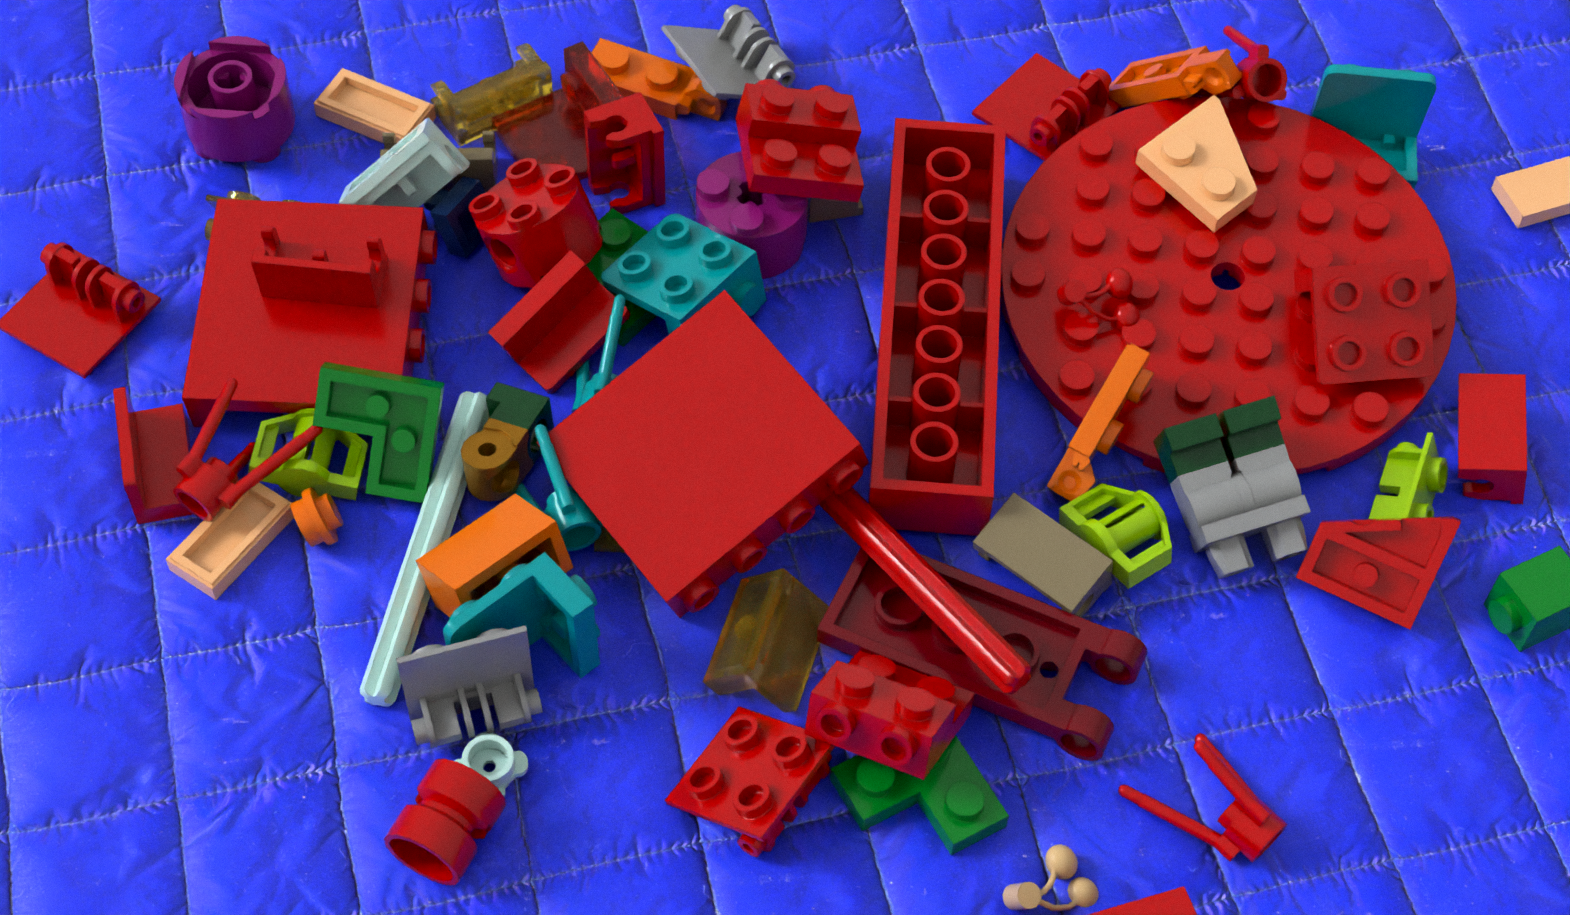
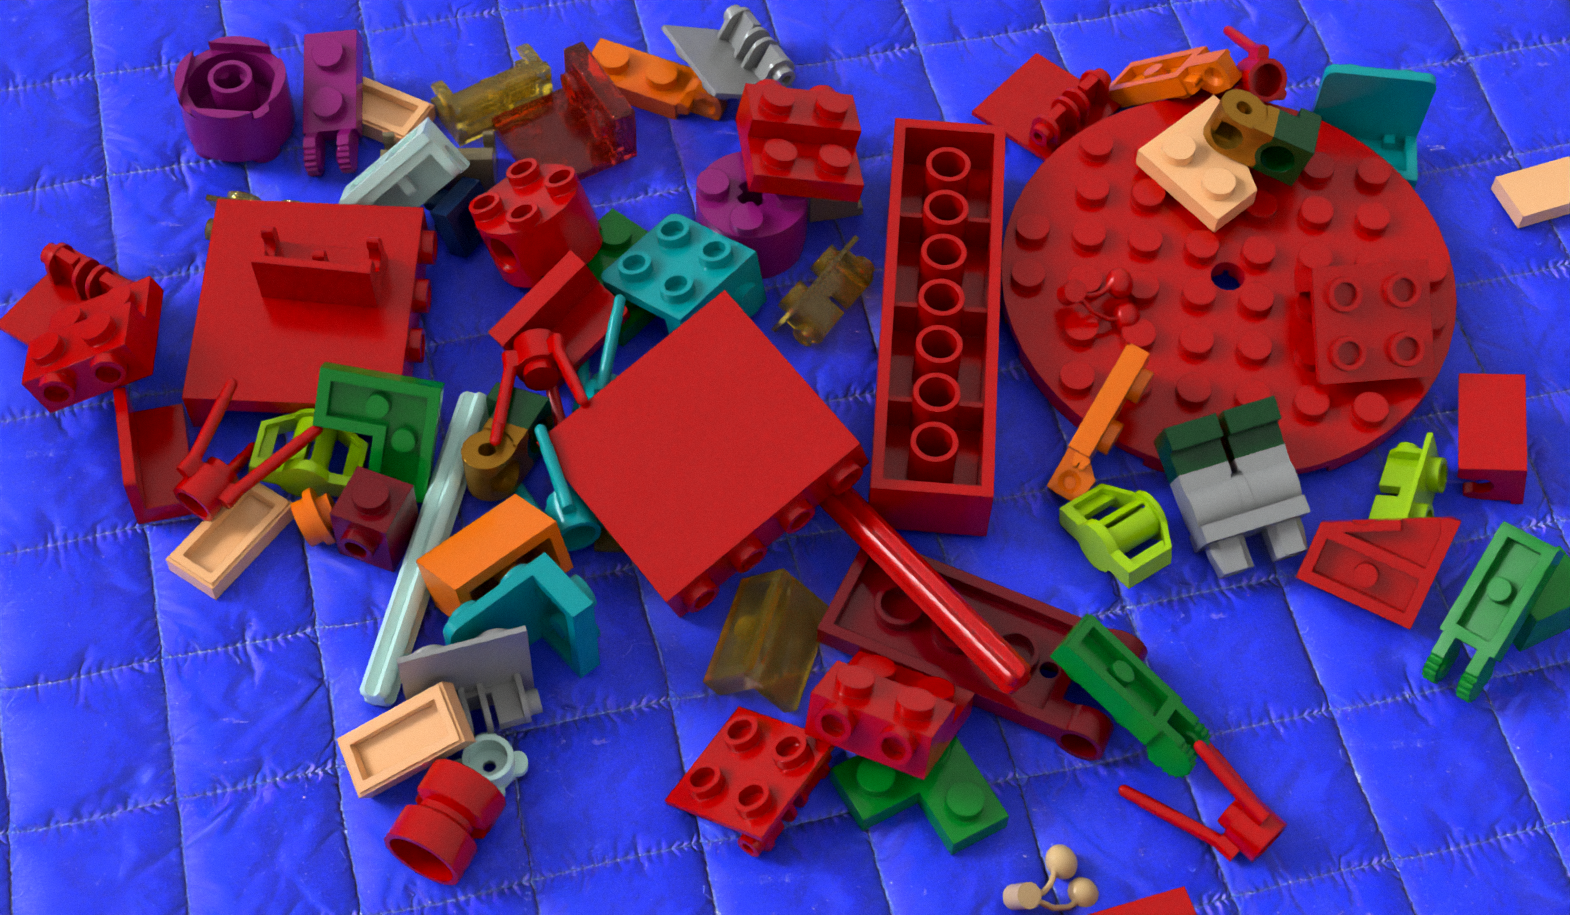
(95, 346): none -> red plate
(332, 98): none -> magenta hinge
(374, 518): none -> dark red brick
(405, 740): none -> light nougat tile
(538, 362): none -> red plant
(626, 152): red hinge -> none
(809, 307): none -> clear yellow hinge
(1045, 555): dark tan hinge -> none
(1132, 695): none -> green hinge
(1263, 135): none -> leg
(1492, 607): none -> green hinge

